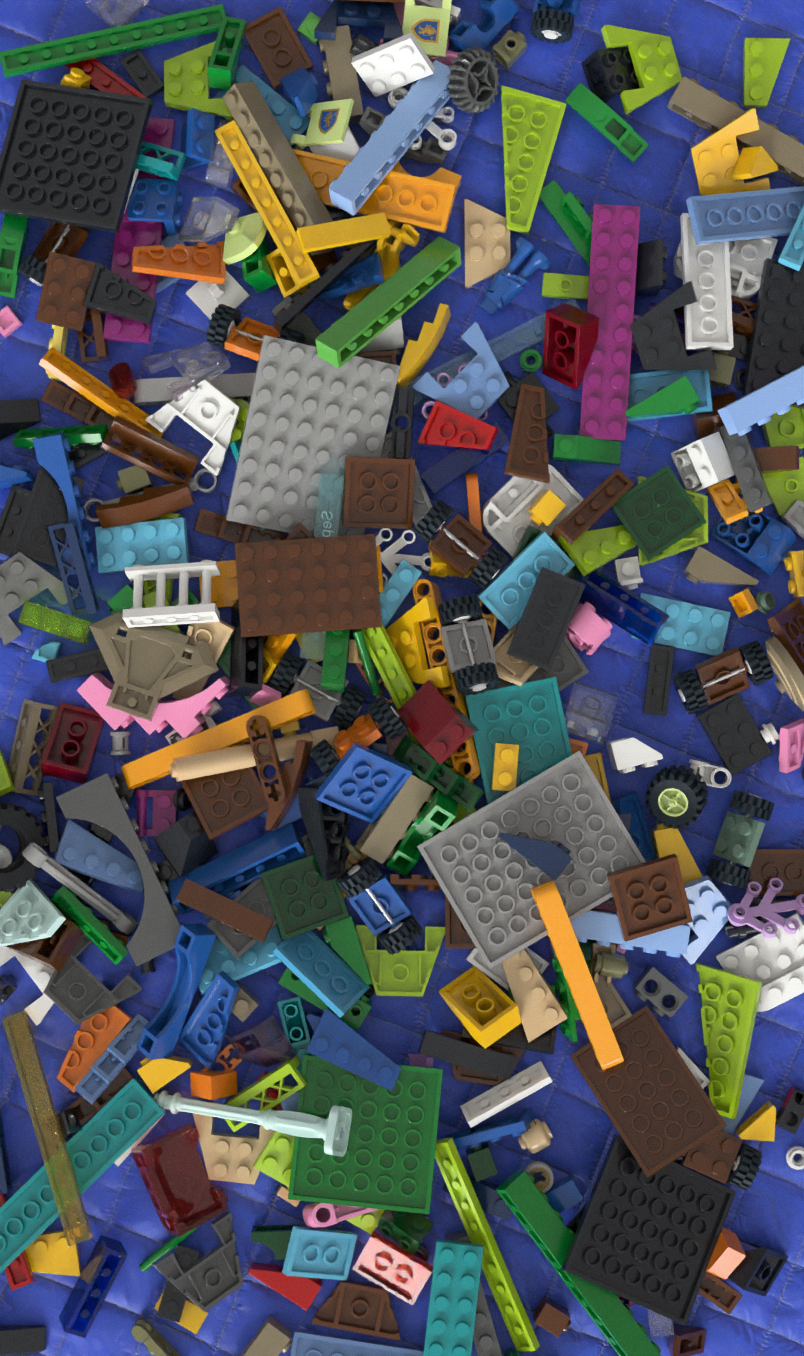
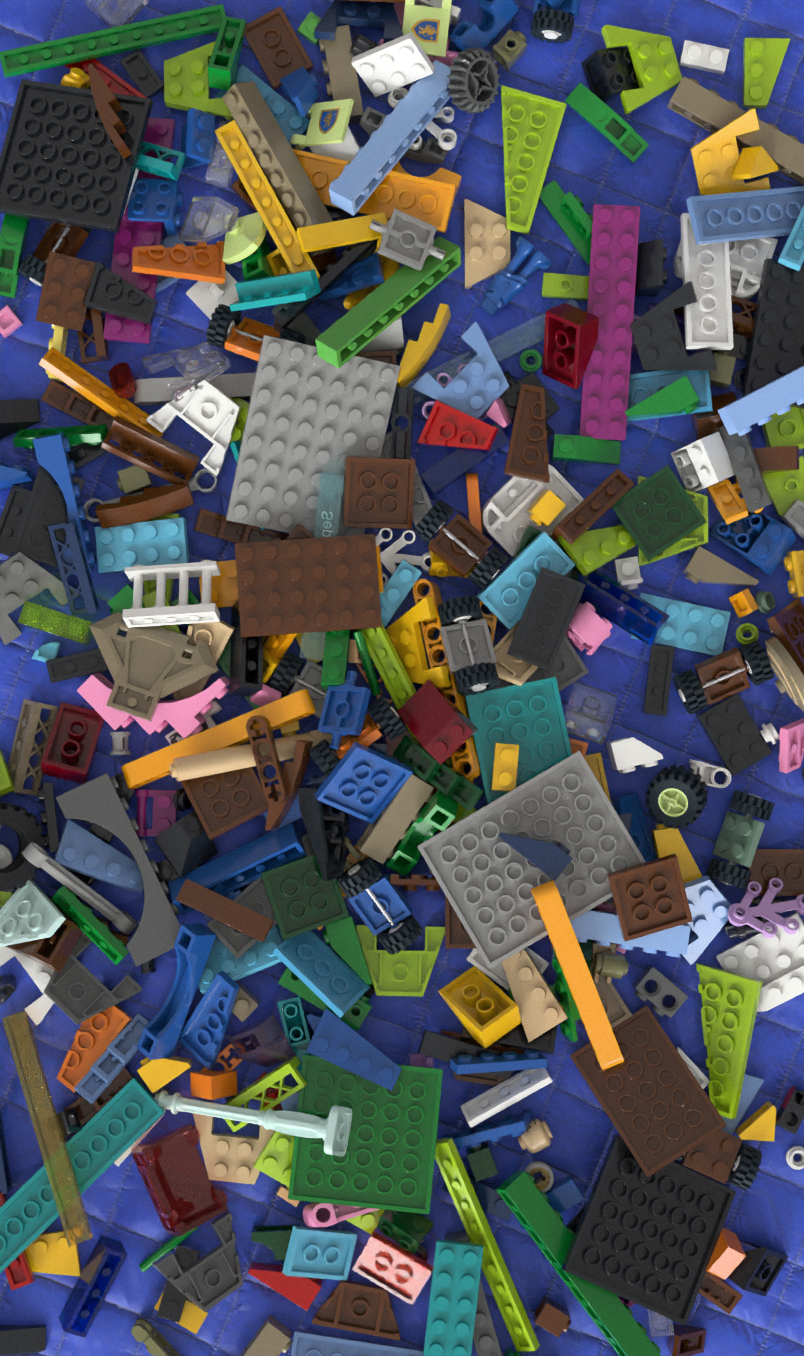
(107, 107): none -> reddish brown slope
(276, 290): none -> teal fence
(344, 710): none -> blue plate
(407, 240): none -> light grey plate
(490, 1063): none -> blue plate
(499, 413): none -> bright pink slope
(704, 57): none -> white plate
(747, 628): none -> lime plate

